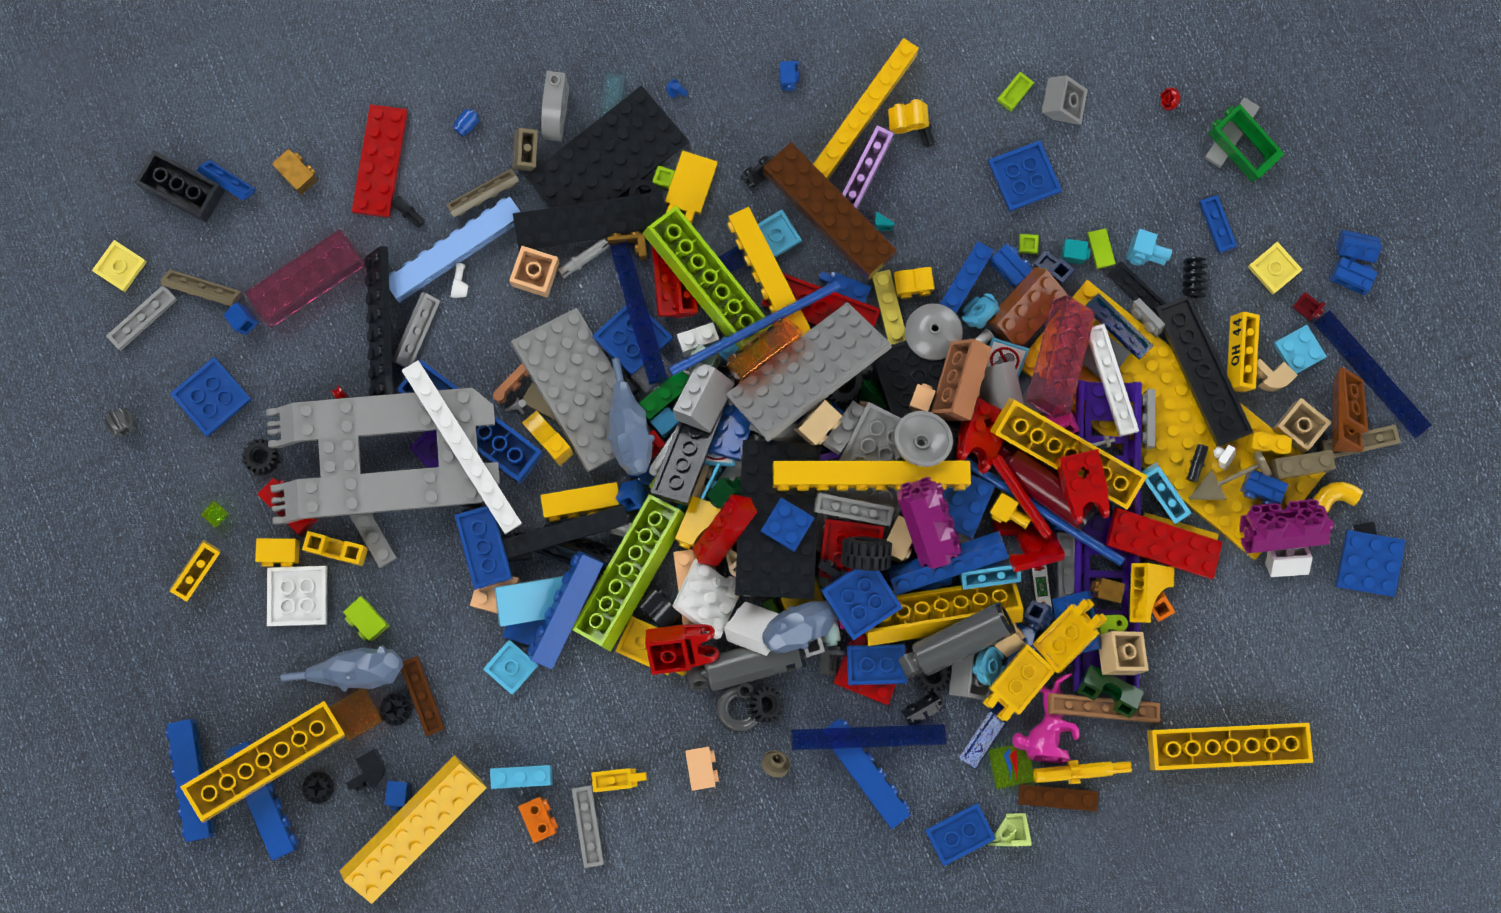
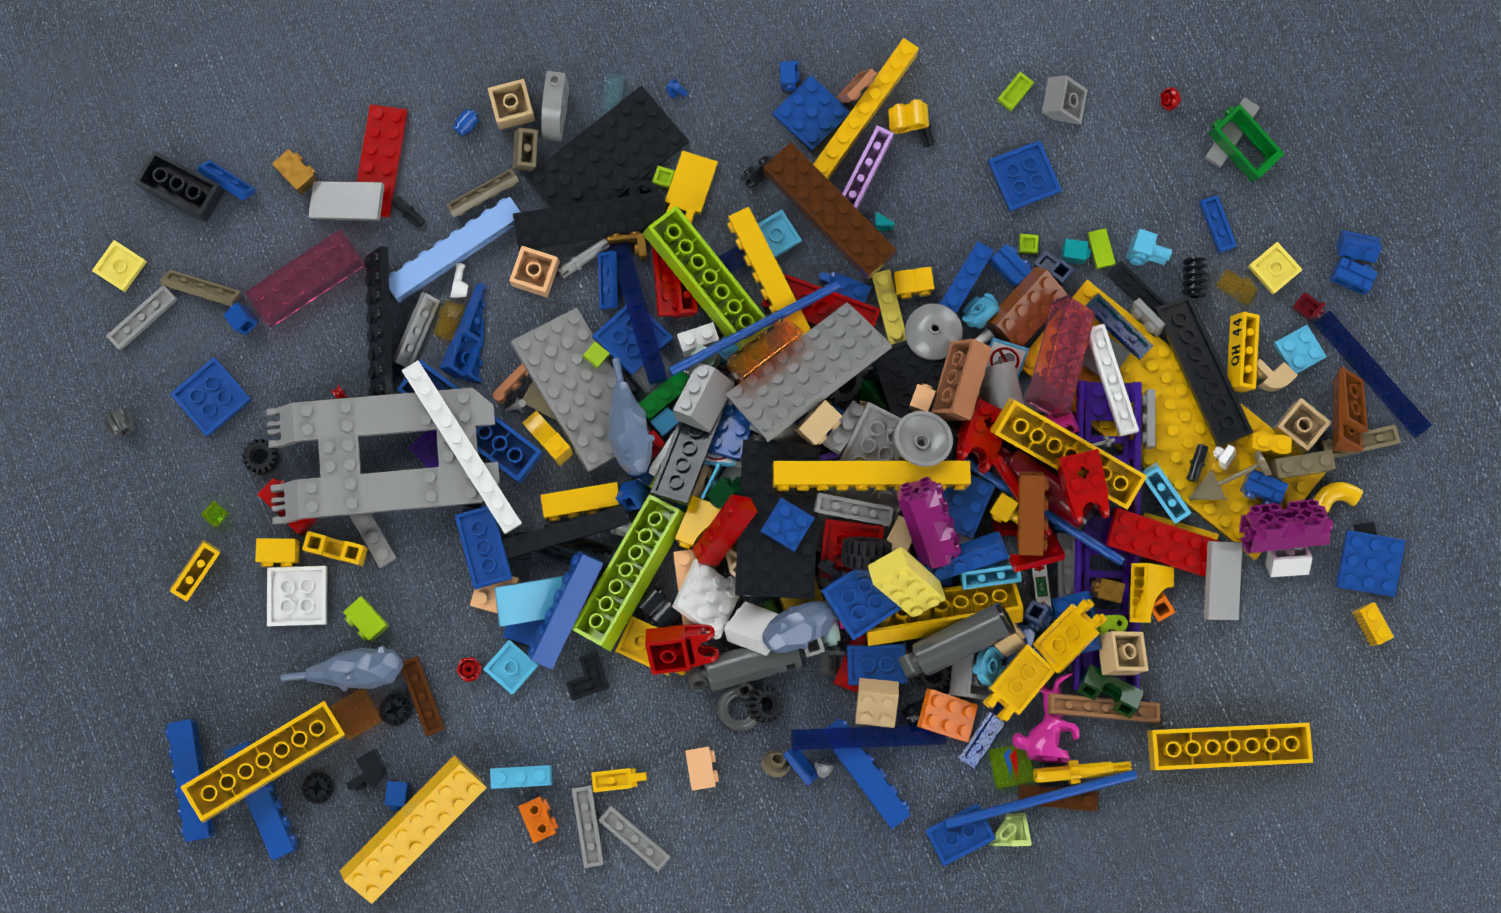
(346, 201): none -> light grey tile
(449, 319): none -> clear yellow slope
(462, 669): none -> red plate
(464, 351): none -> blue wedge
(511, 104): none -> tan brick
(593, 679): none -> black plate
(596, 355): none -> lime tile
(607, 280): none -> blue tile
(634, 838): none -> light grey tile
(801, 765): none -> blue tile
(811, 113): none -> blue plate
(823, 768): none -> light grey piece
(853, 89): none -> nougat plate
(877, 702): none -> tan brick
(906, 582): none -> light yellow brick
(947, 715): none -> orange plate
(1031, 510): none -> dark orange brick
(1040, 799): none -> blue piece
(1223, 580): none -> light grey tile
(1238, 288): none -> clear yellow slope
(1373, 624): none -> yellow brick

